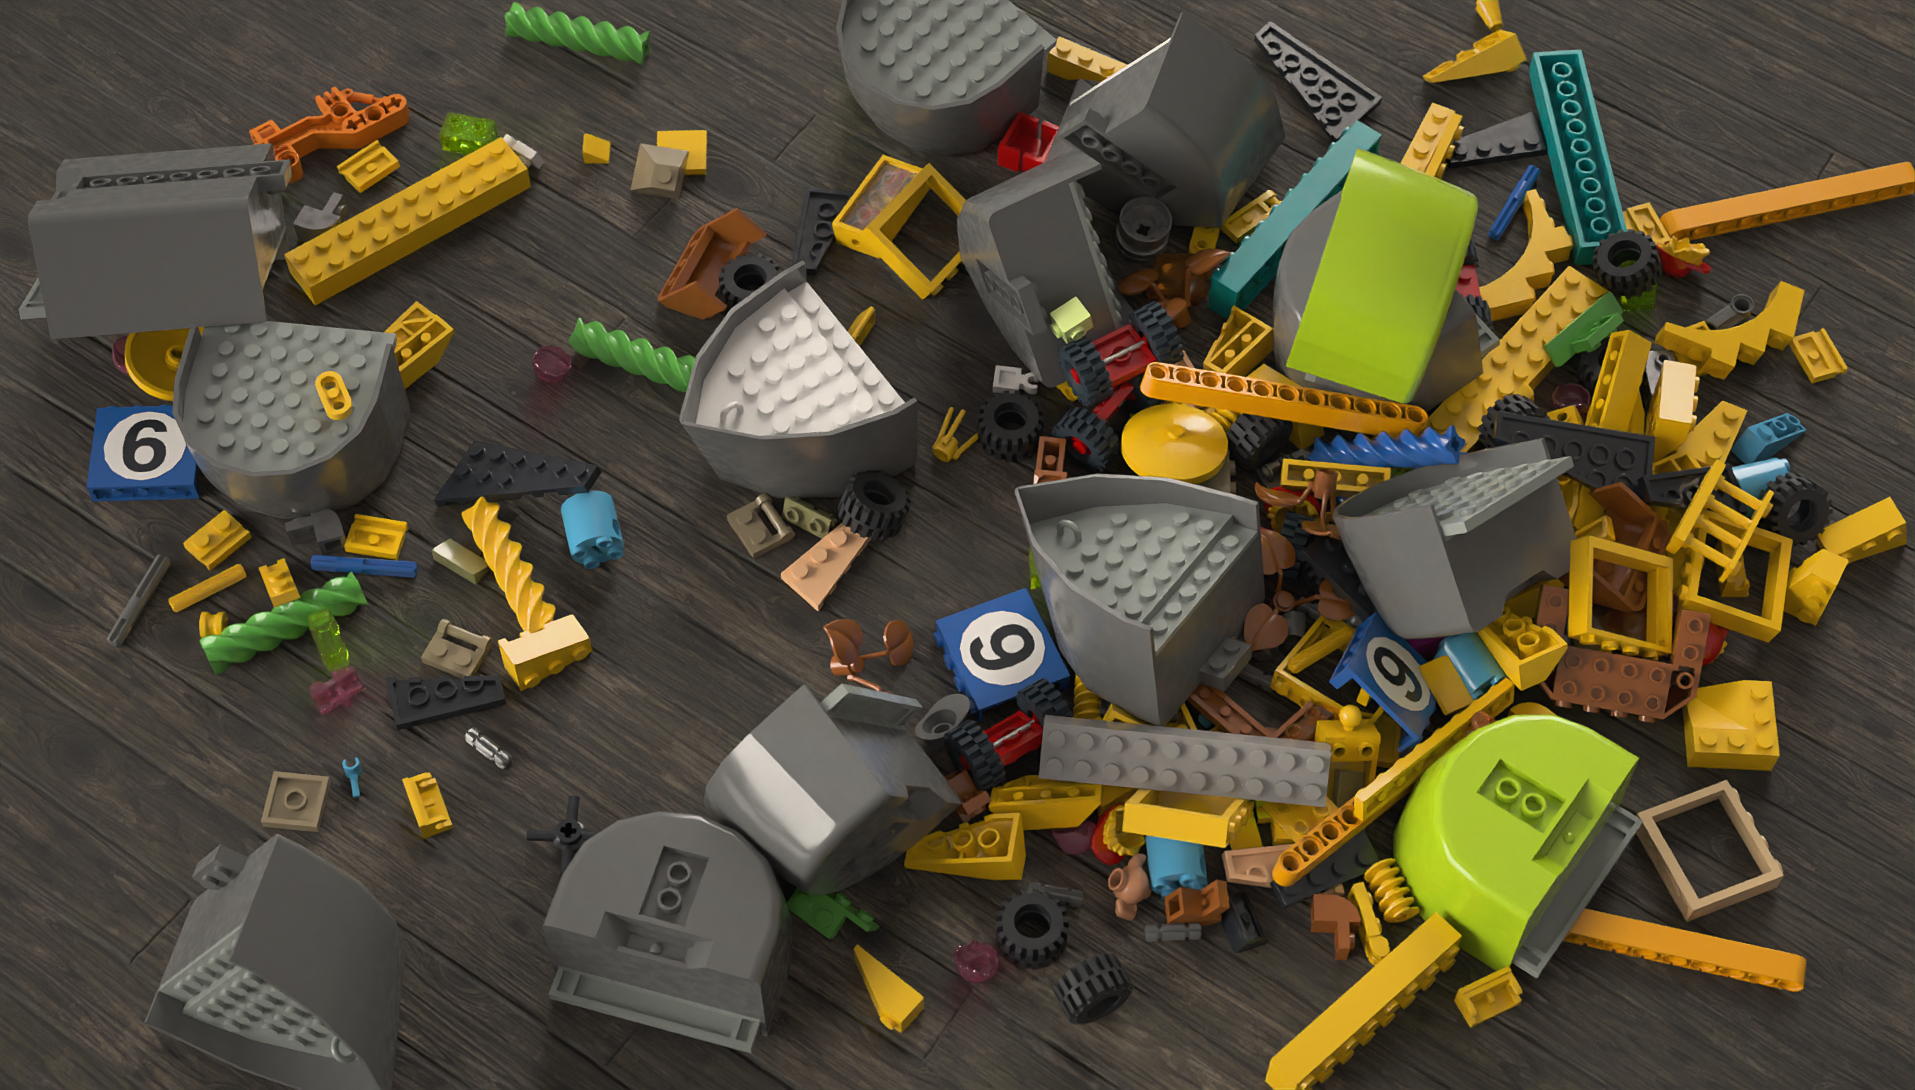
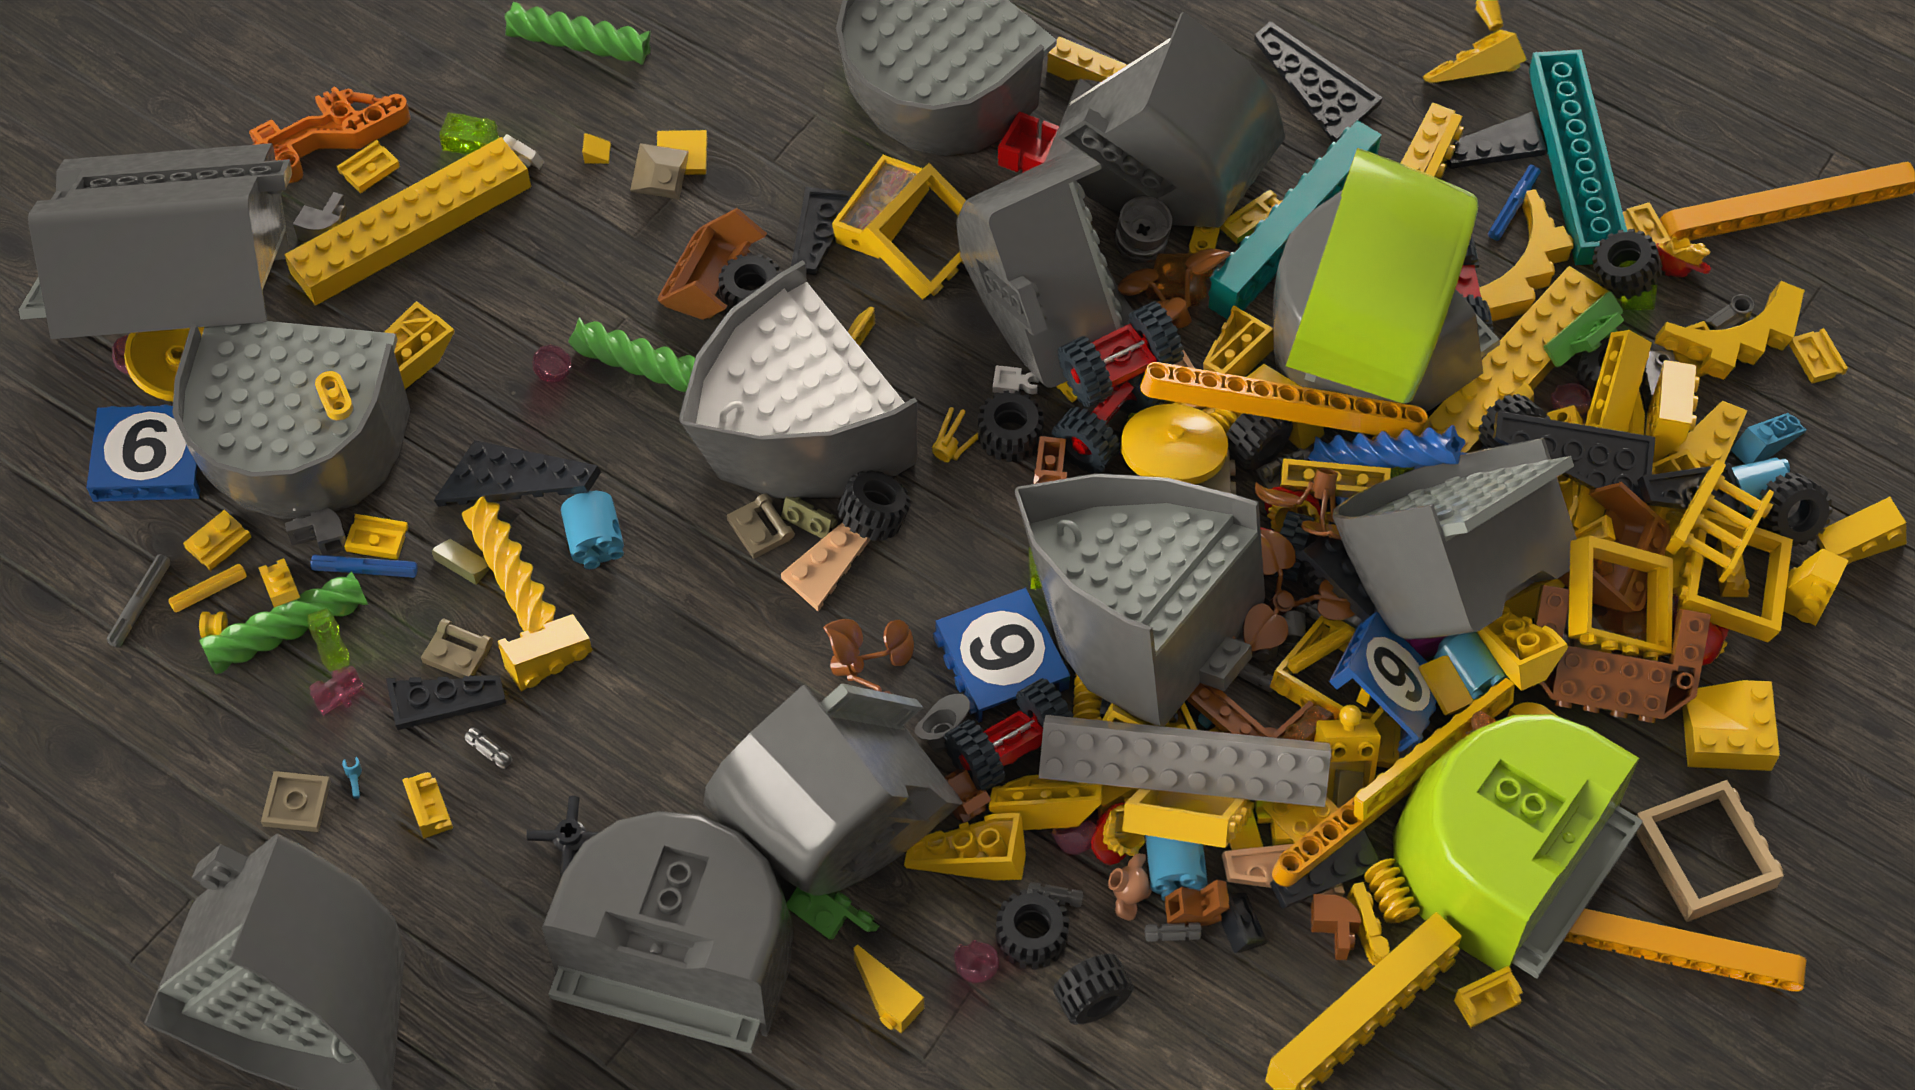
(1071, 321): yellowish green brick -> none

